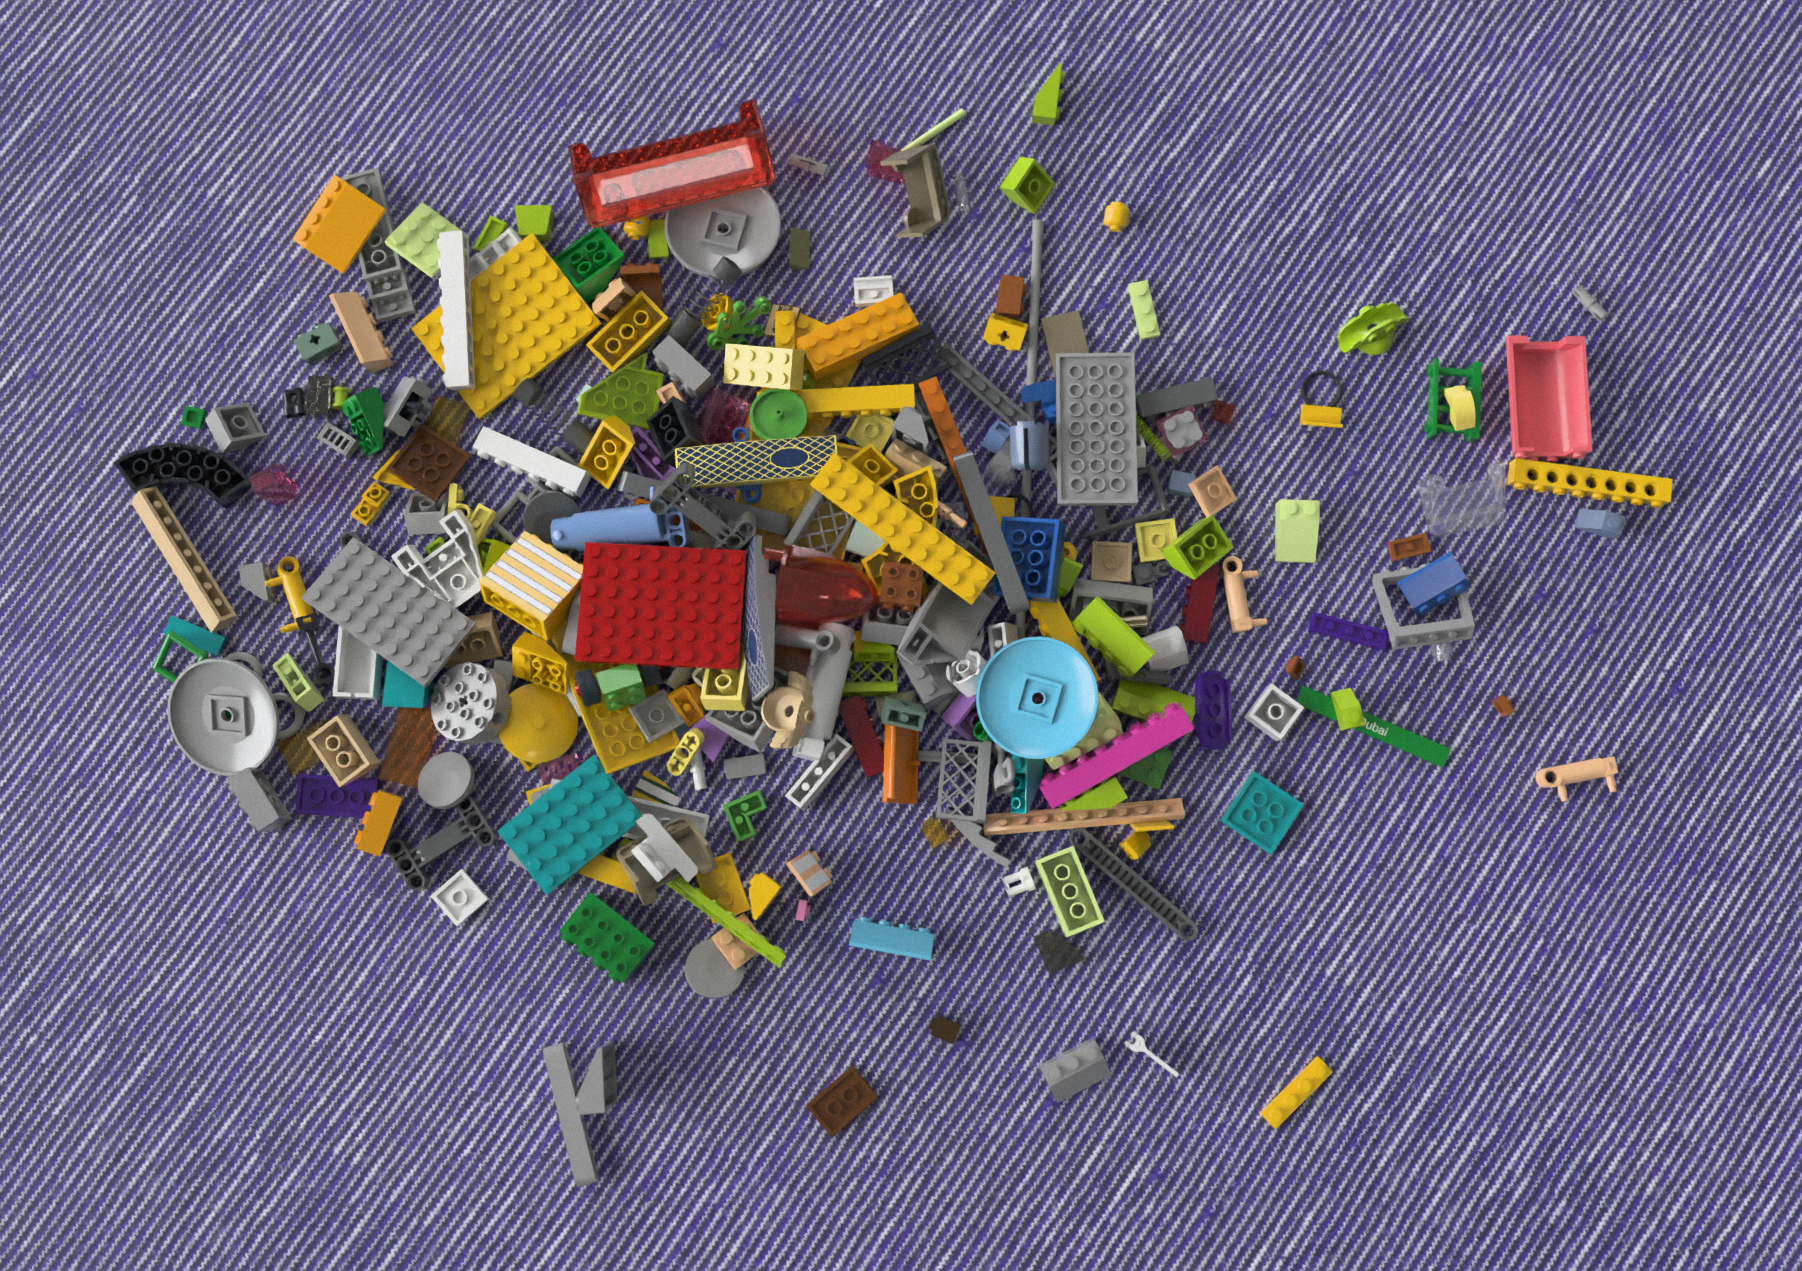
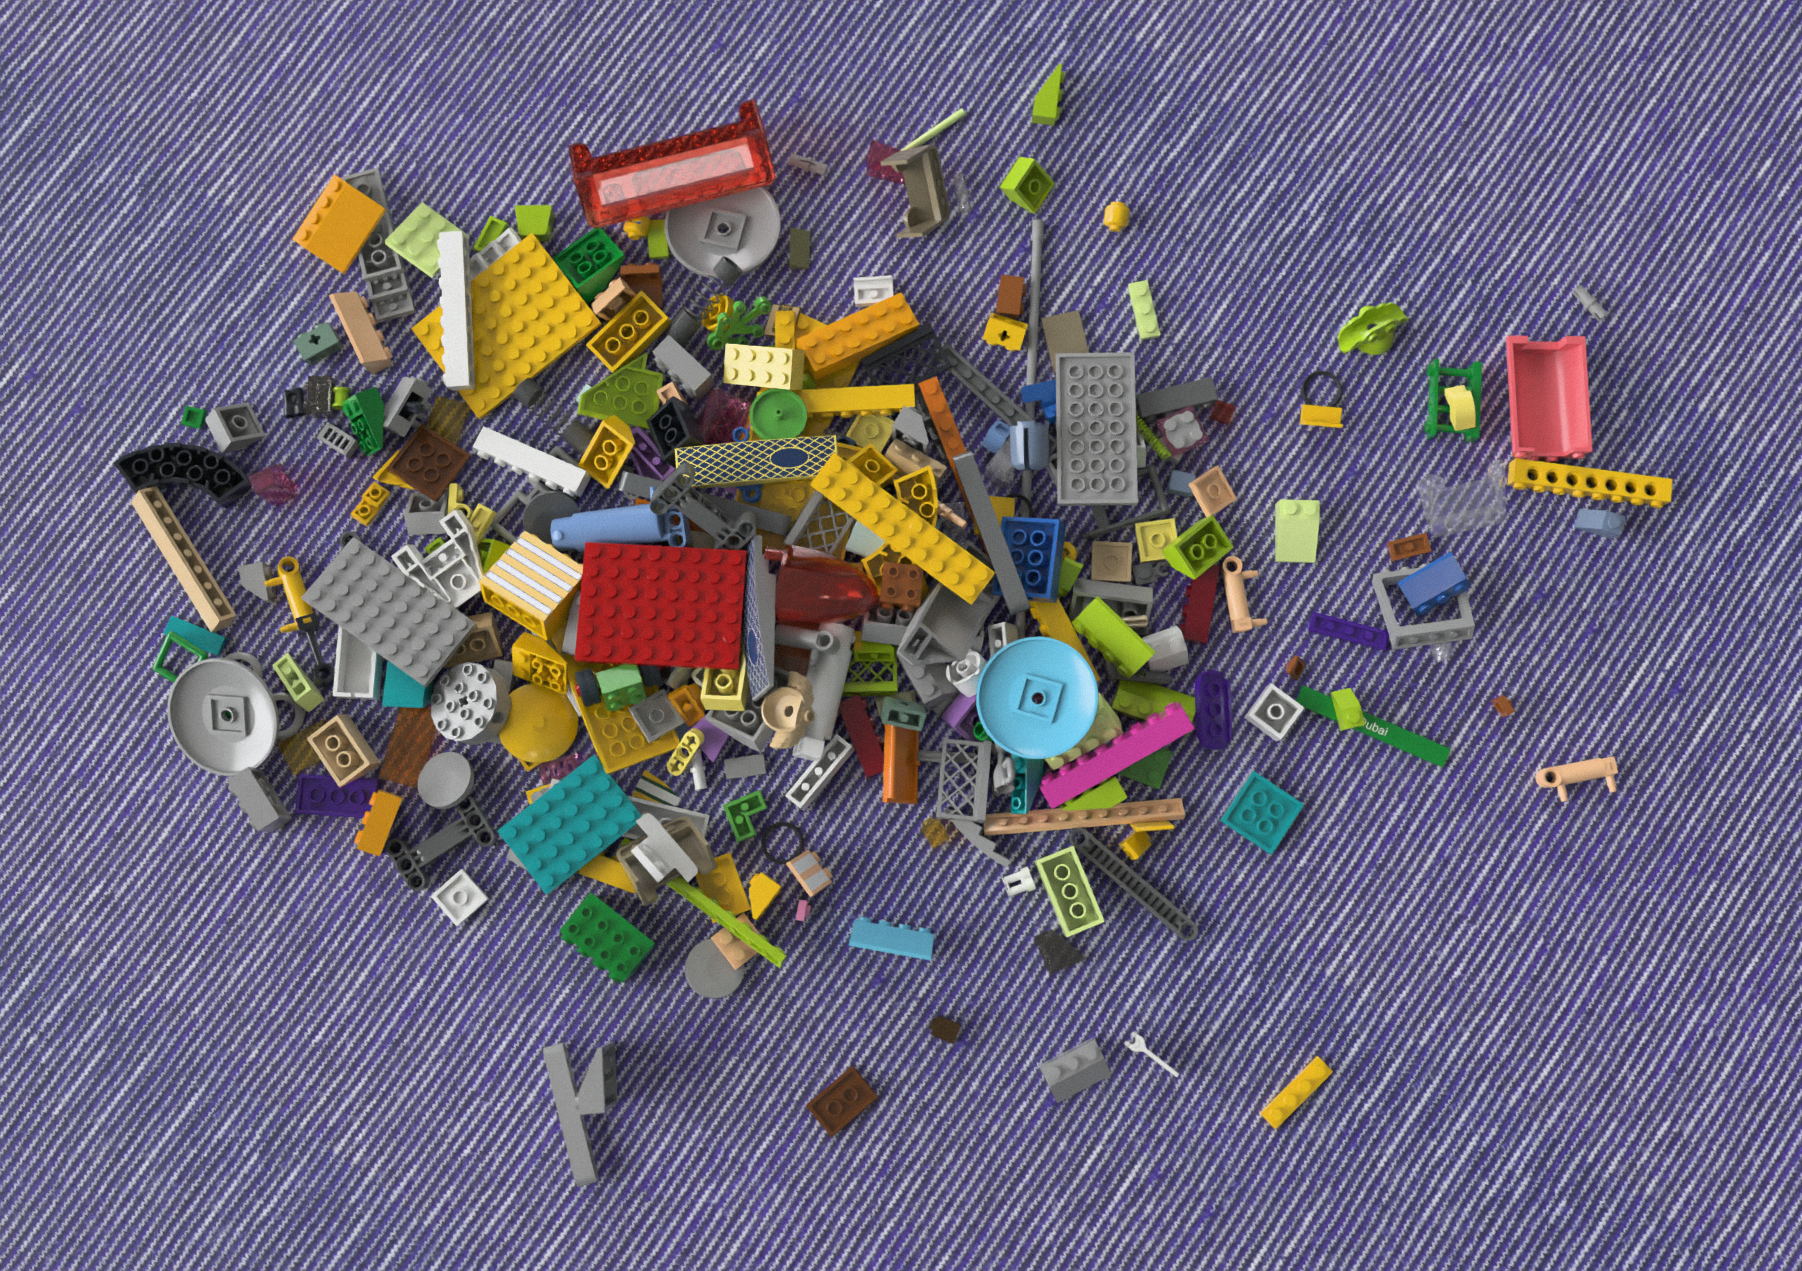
(763, 845): none -> black tyre

